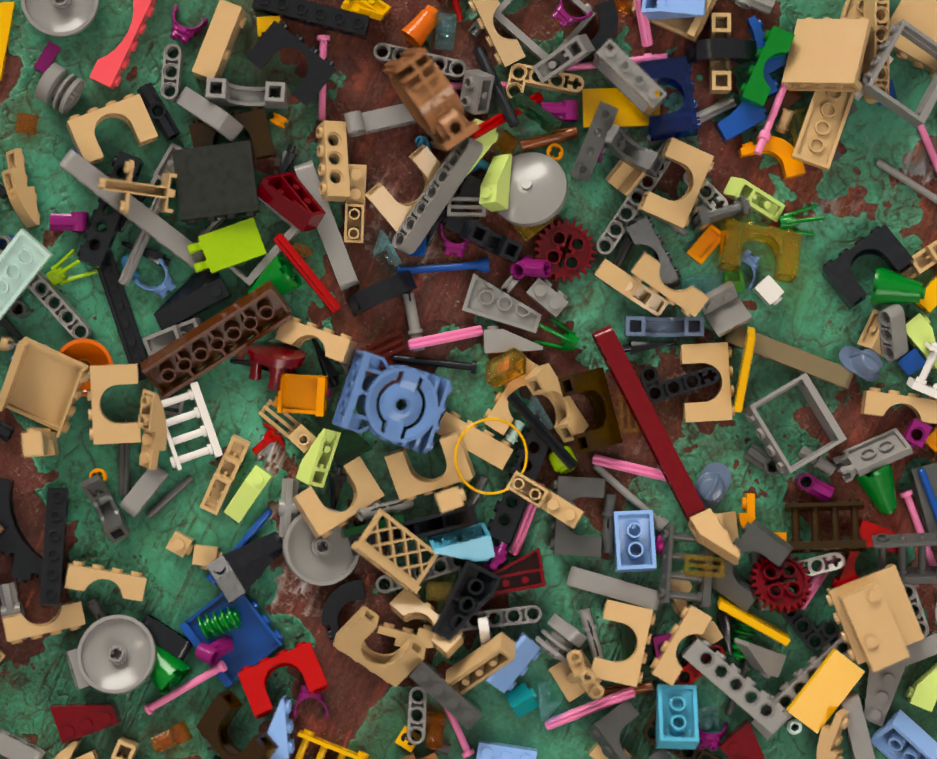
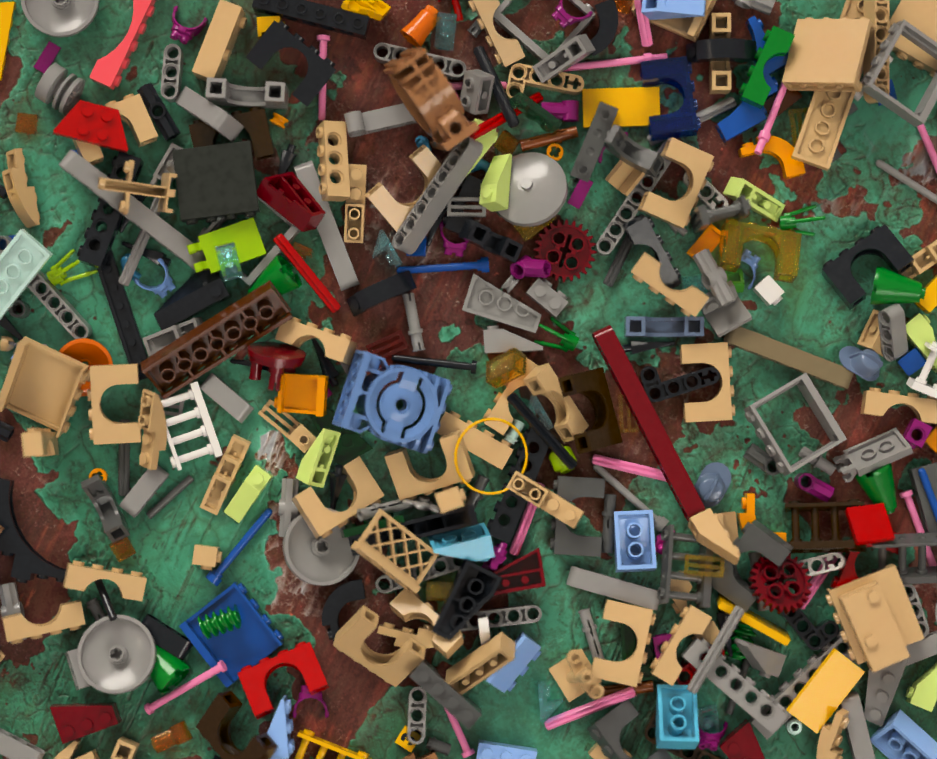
(54, 548): black brick -> none
(74, 222): magenta piece -> none
(94, 125): none -> red wing
(105, 599): none -> black bar
(122, 549): none -> clear orange plate
(181, 544): tan brick -> none
(212, 652): magenta piece -> none
(226, 397): none -> light grey beam
(229, 261): none -> clear light blue slope
(243, 566): black wedge -> none
(269, 437): red plant -> none
(423, 503): none -> light grey plate
(434, 729): clear orange piece -> none
(445, 337): bright pink axle -> none
(522, 699): teal brick -> none
(560, 638): light grey wheel -> none
(580, 193): none -> magenta window
(628, 78): light grey window -> none
(631, 288): tan slope -> none
(714, 278): none -> light grey piece
(715, 649): none -> light grey axle
(744, 369): yellow tile -> none
(784, 121): tan pin -> none
(869, 524): none -> red tile

